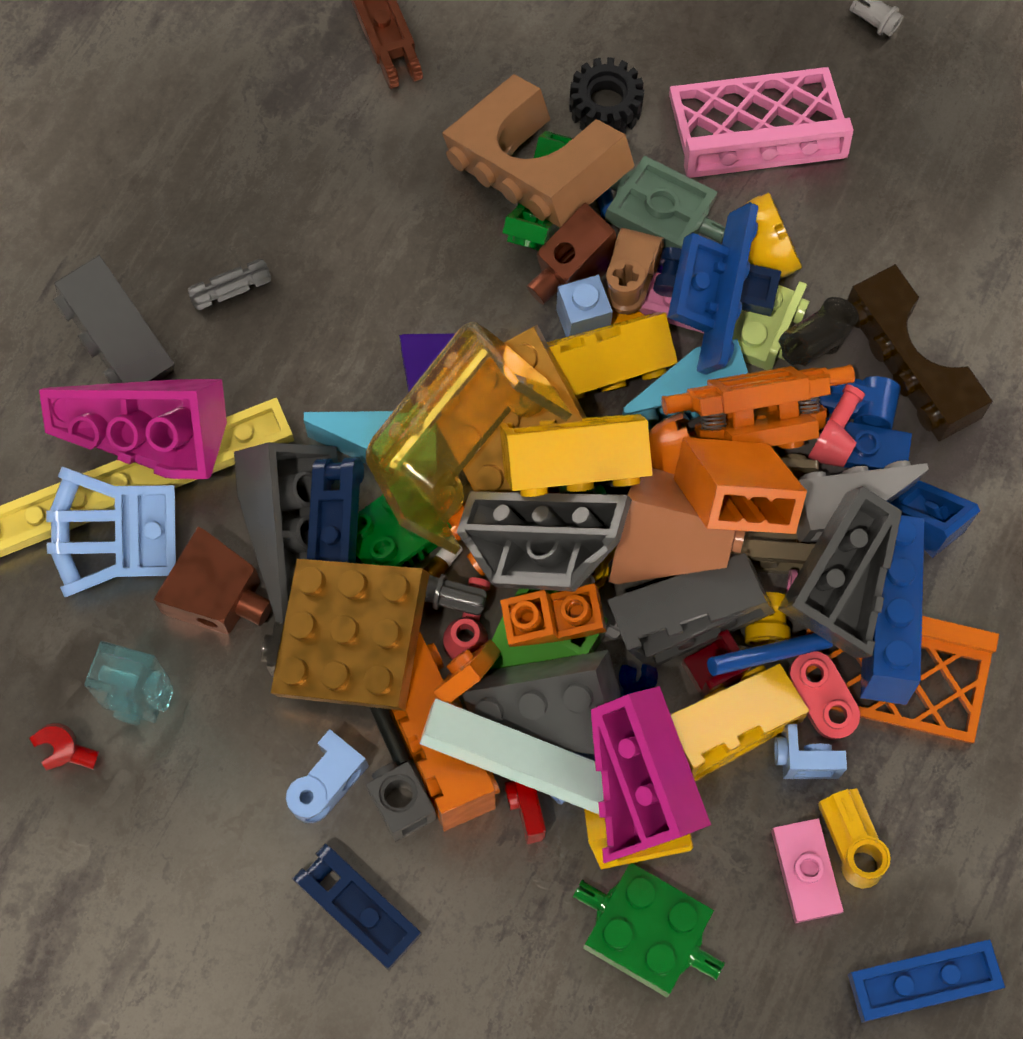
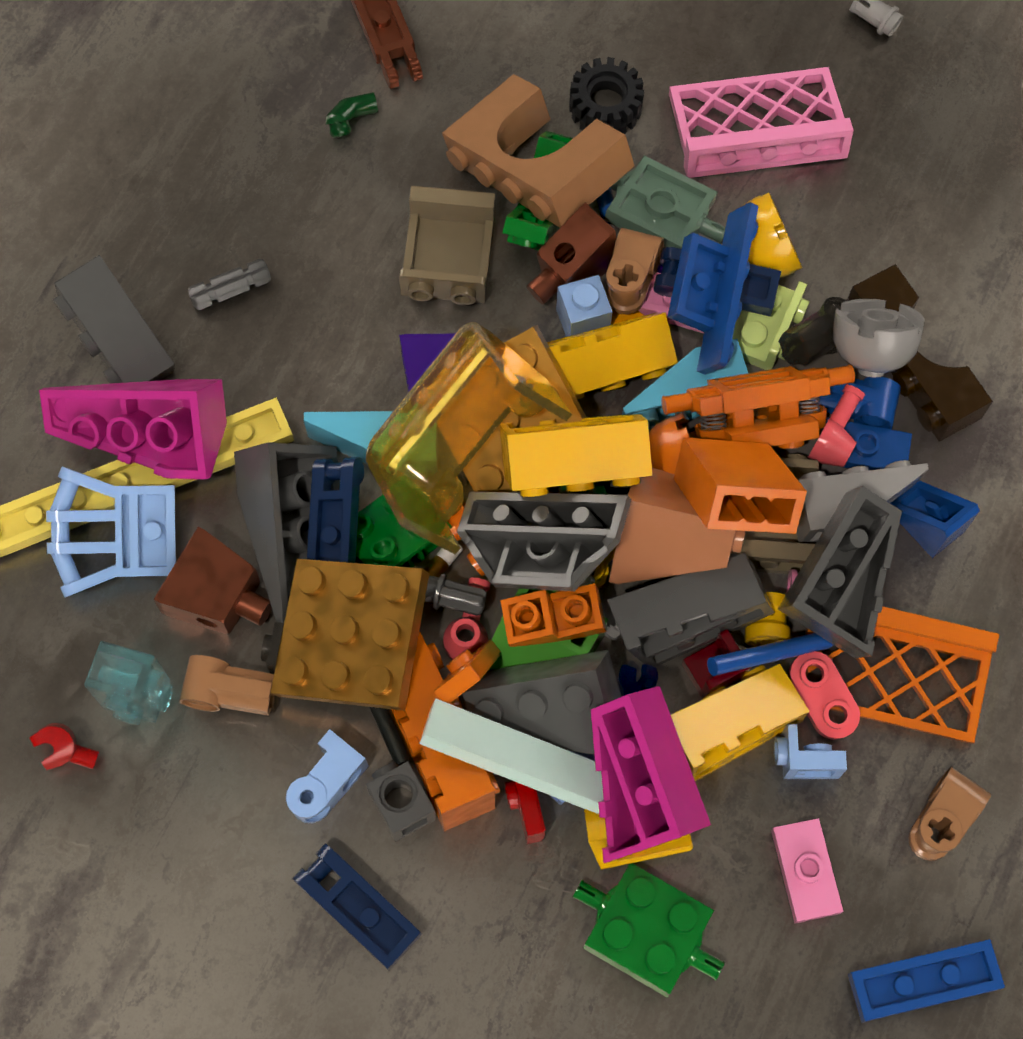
(216, 684): none -> medium nougat piece
(347, 109): none -> dark green arm
(448, 245): none -> dark tan panel
(854, 834): yellow piece -> none
(876, 337): none -> light grey cylinder
(896, 659): blue arch -> none
(951, 810): none -> medium nougat piece

